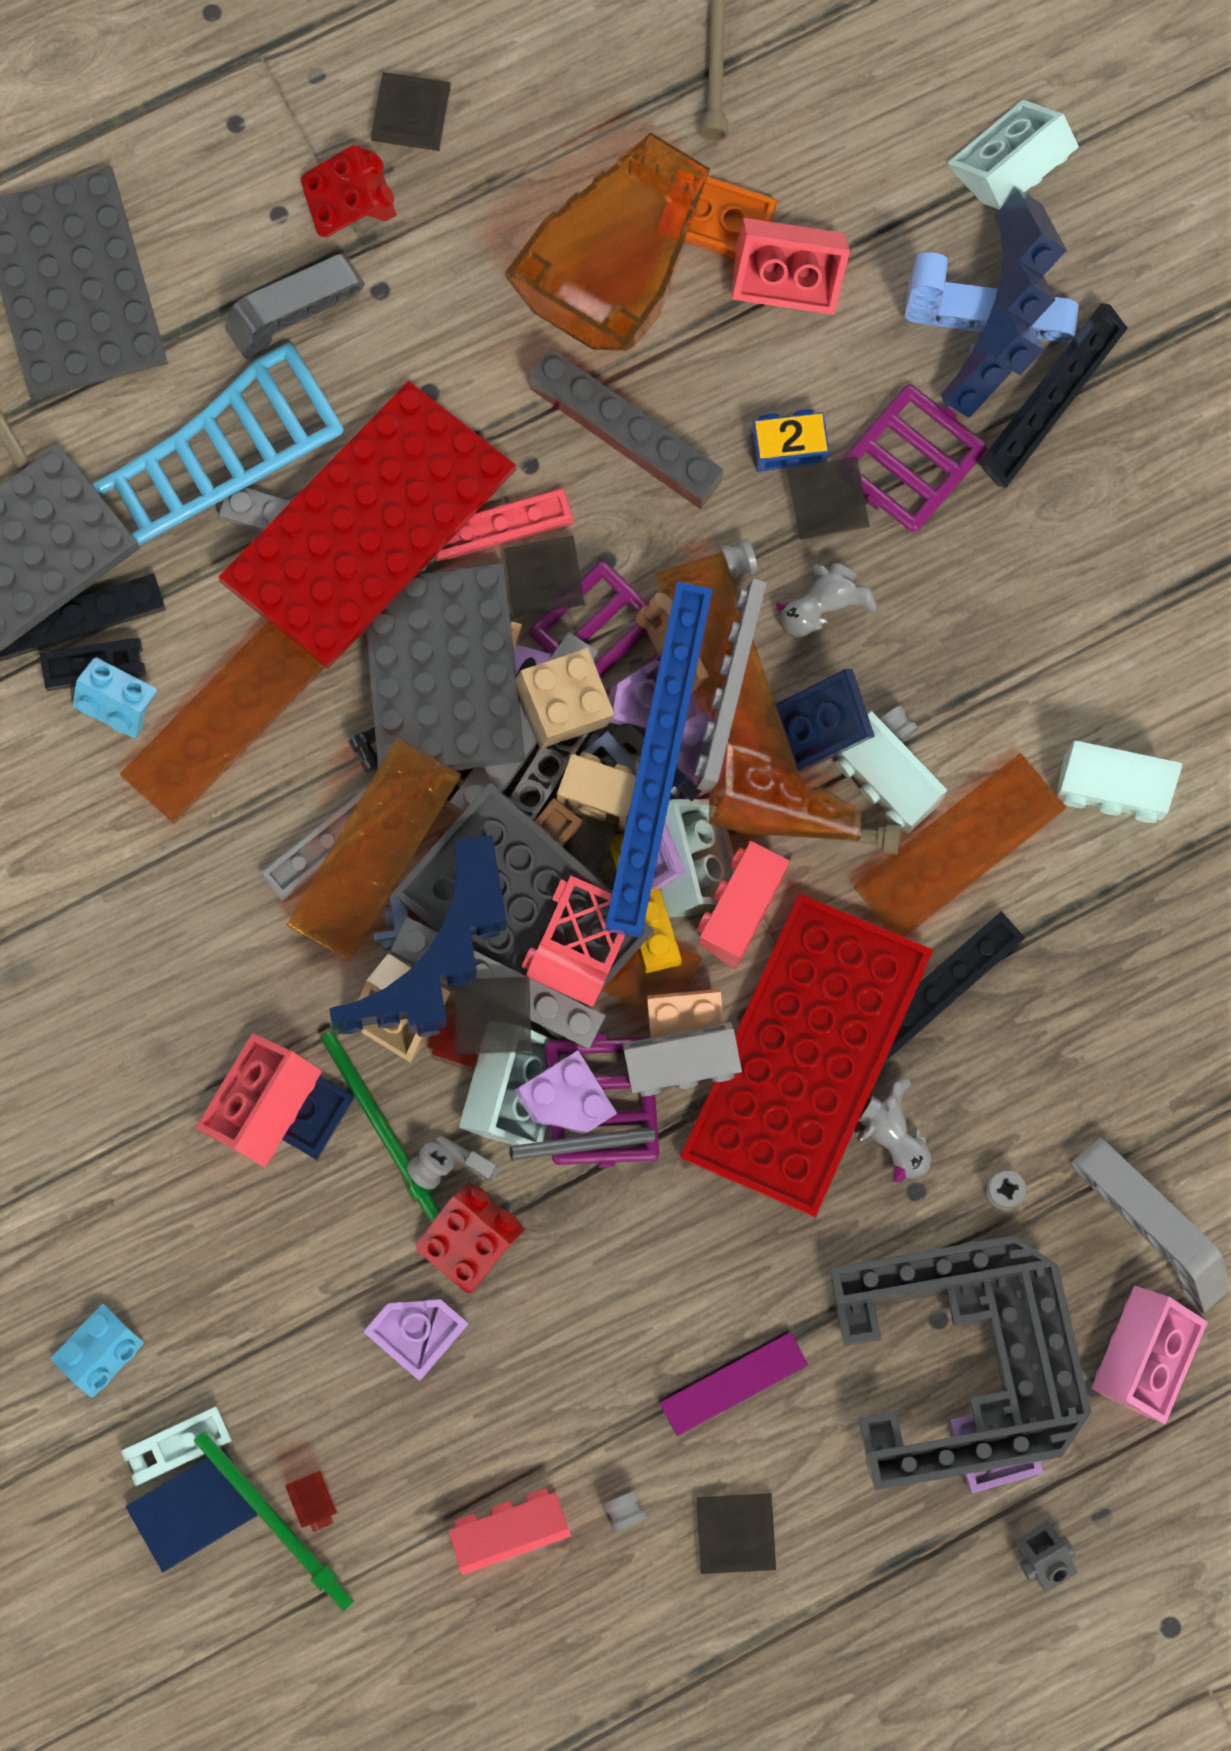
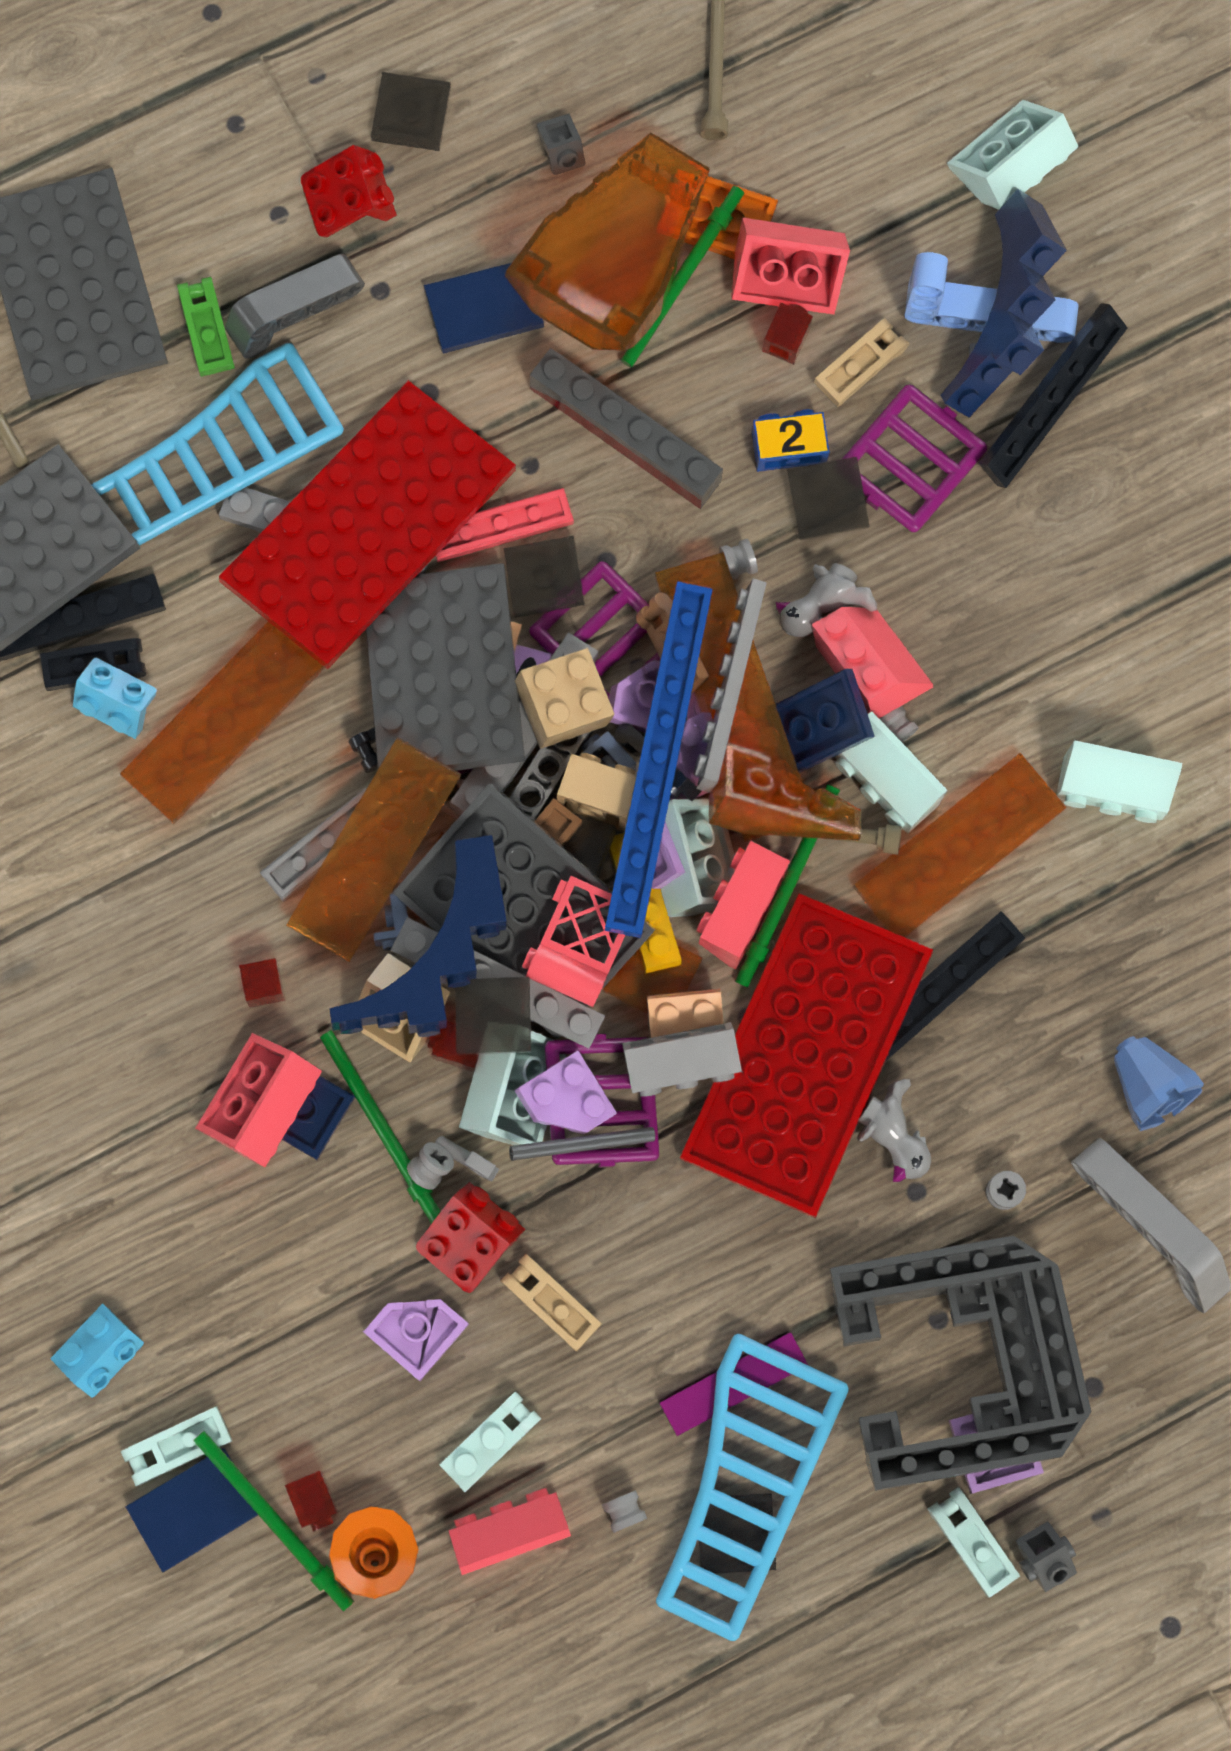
(206, 327): none -> bright green plate
(262, 982): none -> clear red brick
(373, 1537): none -> orange hat
(478, 309): none -> dark blue tile
(489, 1443): none -> light aqua plate
(552, 1303): none -> tan plate
(562, 144): none -> dark grey bracket
(717, 1457): none -> medium azure bar
(718, 221): none -> green bar
(757, 950): none -> green bar
(787, 332): none -> clear red brick
(860, 363): none -> tan plate
(879, 660): none -> coral slope
(974, 1543): none -> light aqua plate
(1149, 1354): bright pink slope -> none
(1154, 1082): none -> medium blue cone

